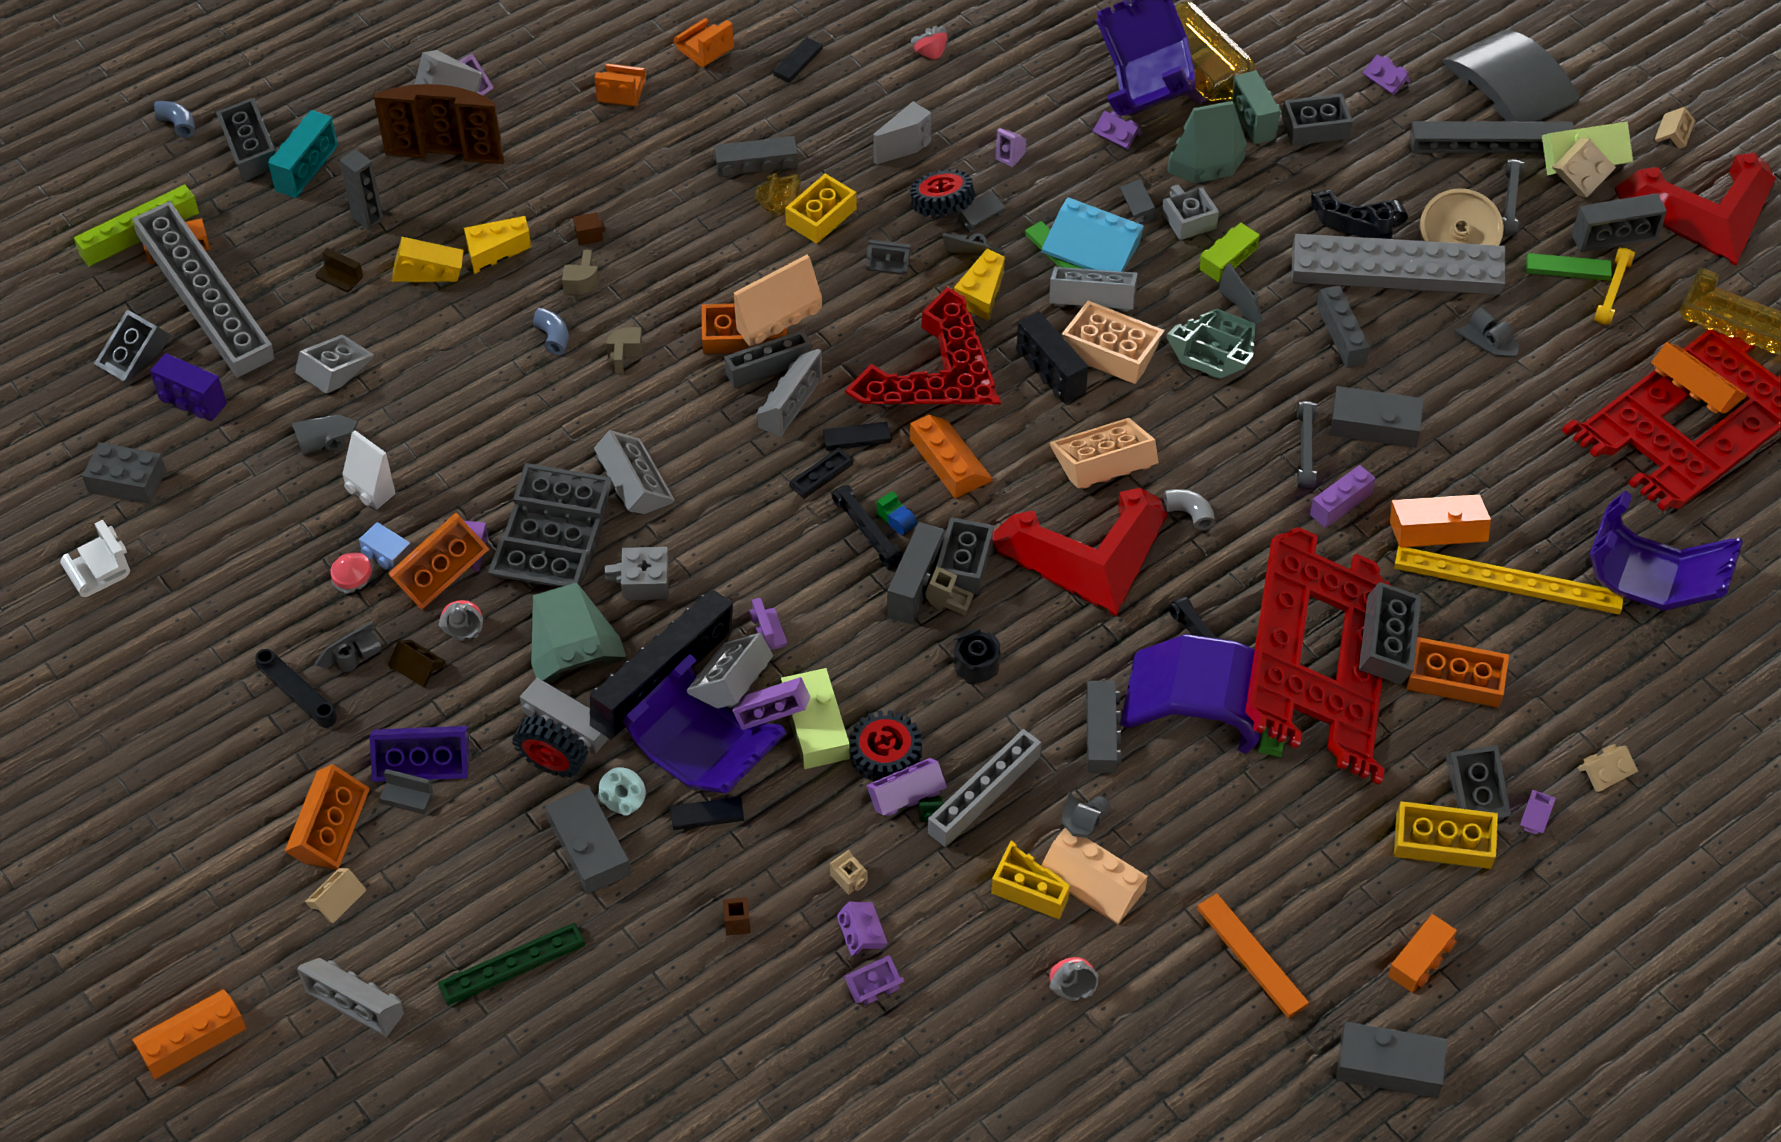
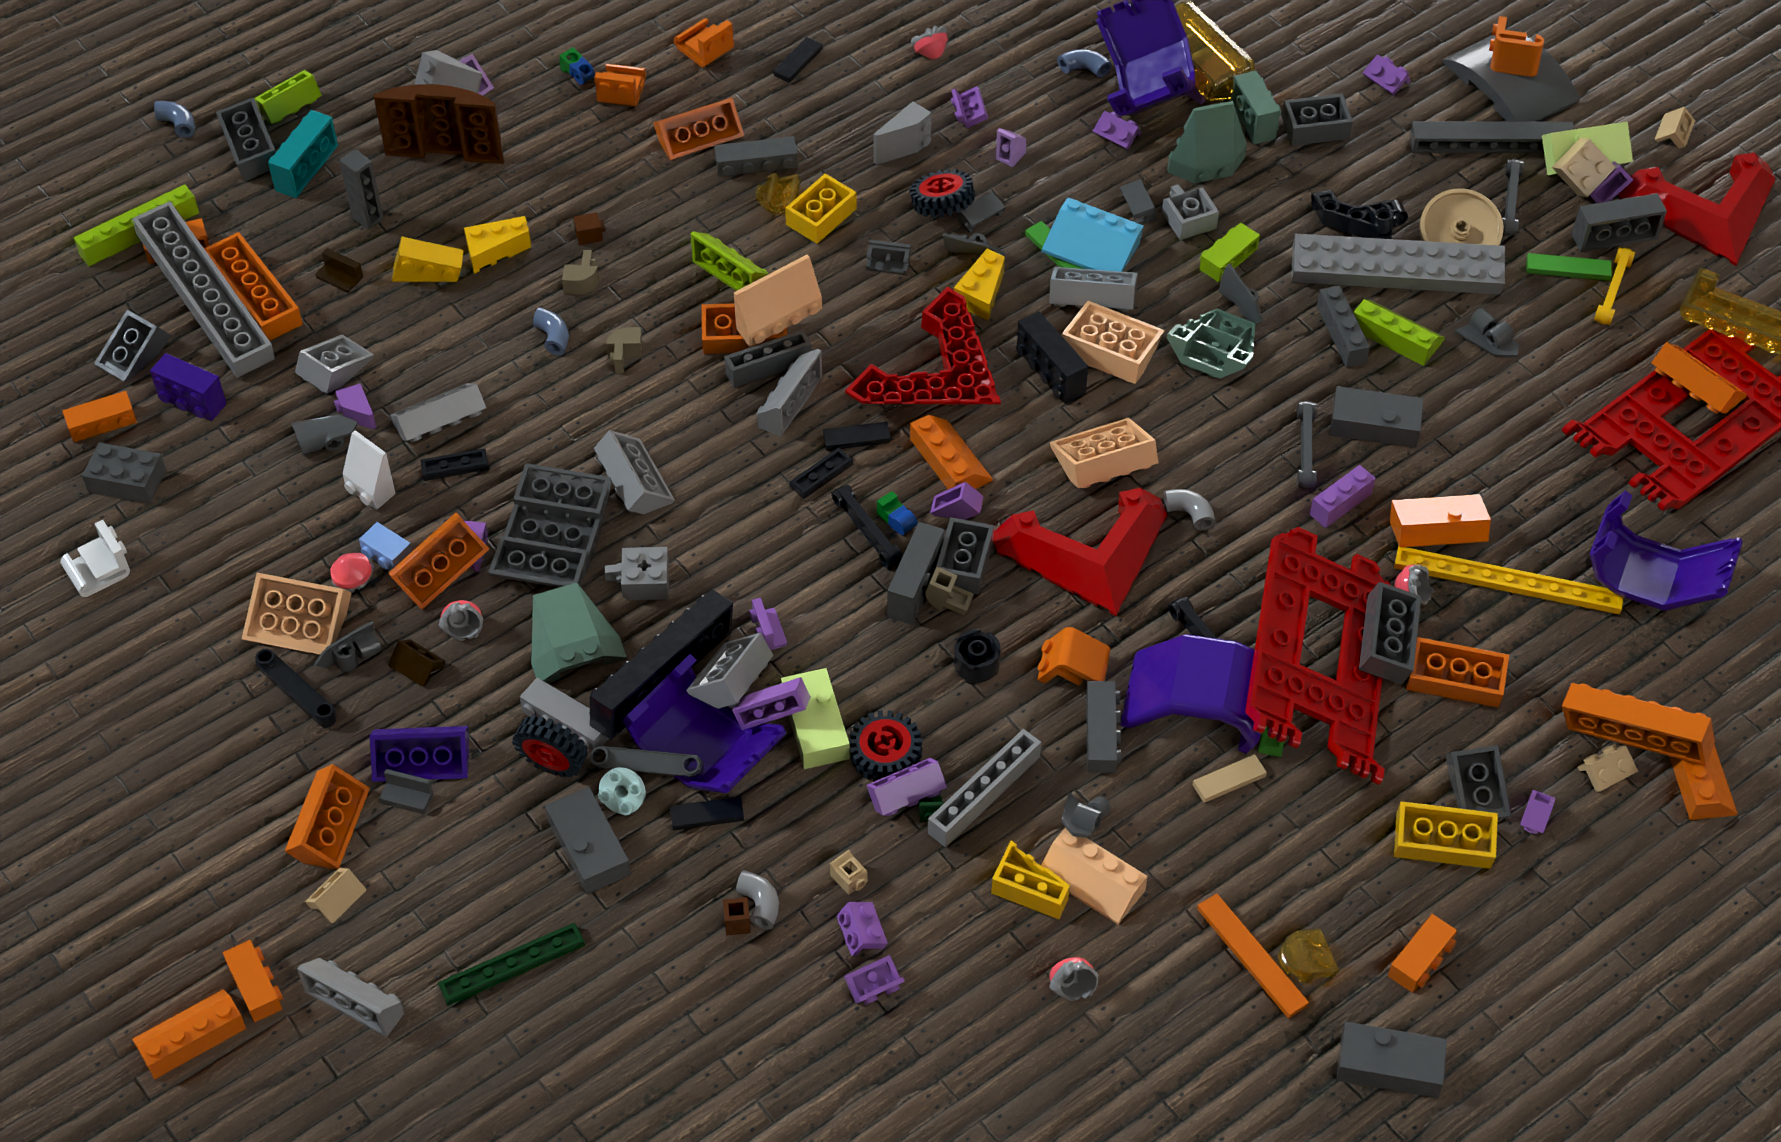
(99, 416): none -> orange brick
(253, 980): none -> orange brick
(255, 286): none -> orange brick
(288, 97): none -> lime brick
(295, 614): none -> light nougat slope
(354, 405): none -> medium lavender slope
(438, 411): none -> light grey slope
(454, 464): none -> black tile
(576, 66): none -> blue leg
(647, 761): none -> dark grey piece
(699, 128): none -> orange slope
(723, 261): none -> lime slope
(763, 895): none -> light grey cylinder
(957, 502): none -> medium lavender slope
(969, 107): none -> medium lavender bracket
(1073, 657): none -> orange piece
(1086, 60): none -> sand blue cylinder
(1229, 778): none -> tan tile
(1307, 956): none -> clear yellow slope
(1397, 332): none -> lime slope
(1415, 580): none -> light grey hair
(1512, 51): none -> orange piece
(1612, 185): none -> medium lavender slope
(1639, 723): none -> orange brick
(1704, 788): none -> orange slope

